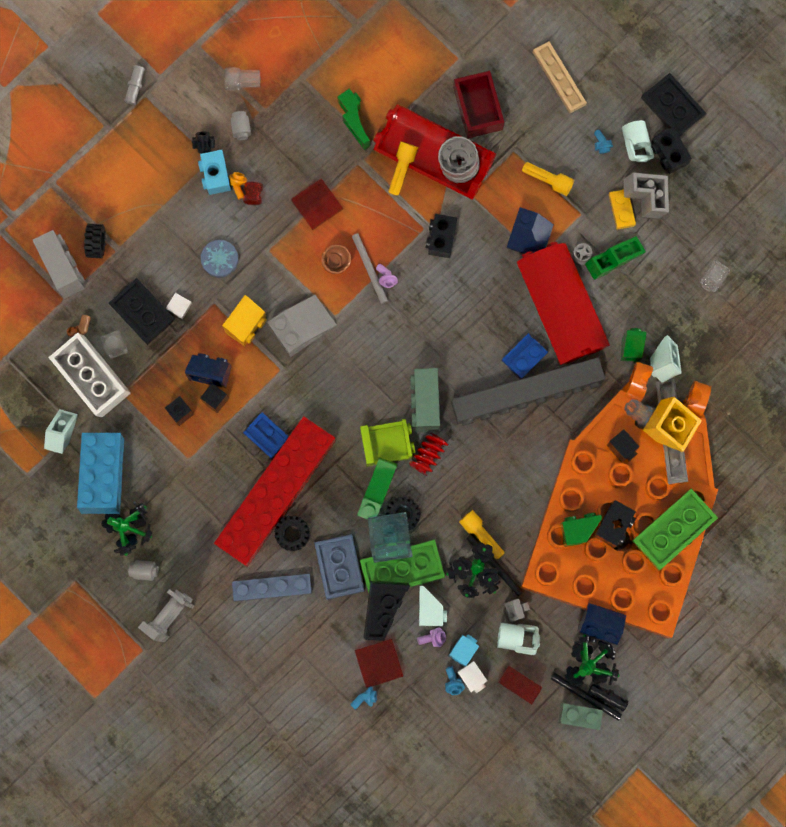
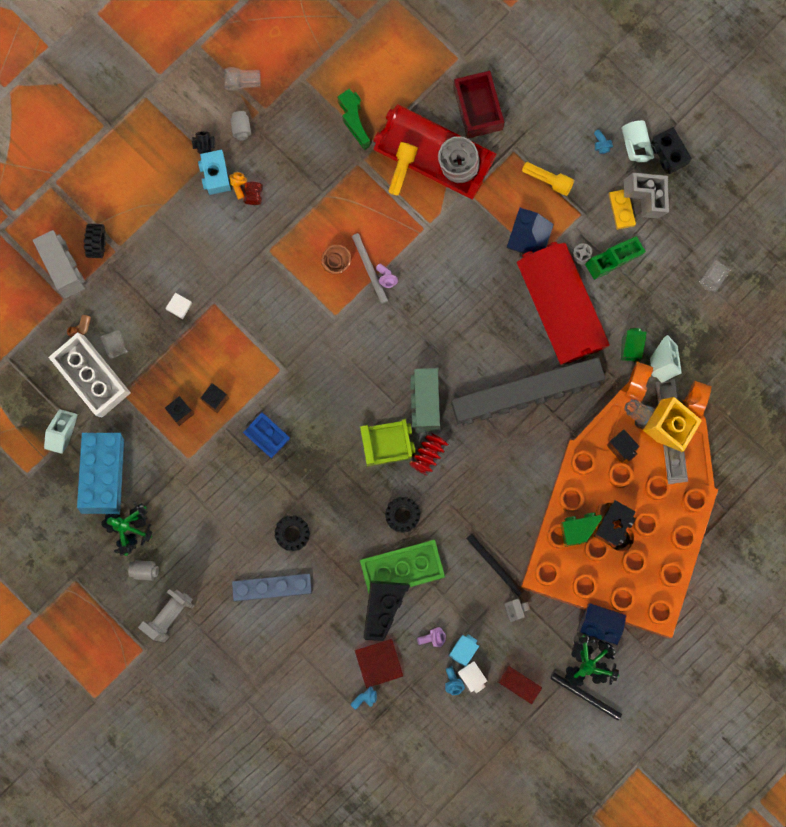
(134, 85): light grey pin -> none
(141, 311): black plate -> none
(208, 370): dark blue slope -> none
(219, 258): sand blue tile -> none
(245, 321): yellow slope -> none
(275, 491): red brick -> none
(301, 325): light grey slope -> none
(316, 204): clear red tile -> none
(339, 567): sand blue tile -> none
(377, 489): green slope -> none
(390, 537): clear light blue slope -> none
(430, 609): light aqua slope -> none
(444, 236): black brick -> none
(473, 524): yellow piece -> none
(485, 575): black plant -> none
(512, 636): light aqua piece -> none
(524, 356): blue plate -> none
(559, 77): tan plate -> none
(580, 716): sand green brick -> none
(608, 696): black pin -> none
(673, 105): black plate -> none
(675, 529): bright green plate -> none

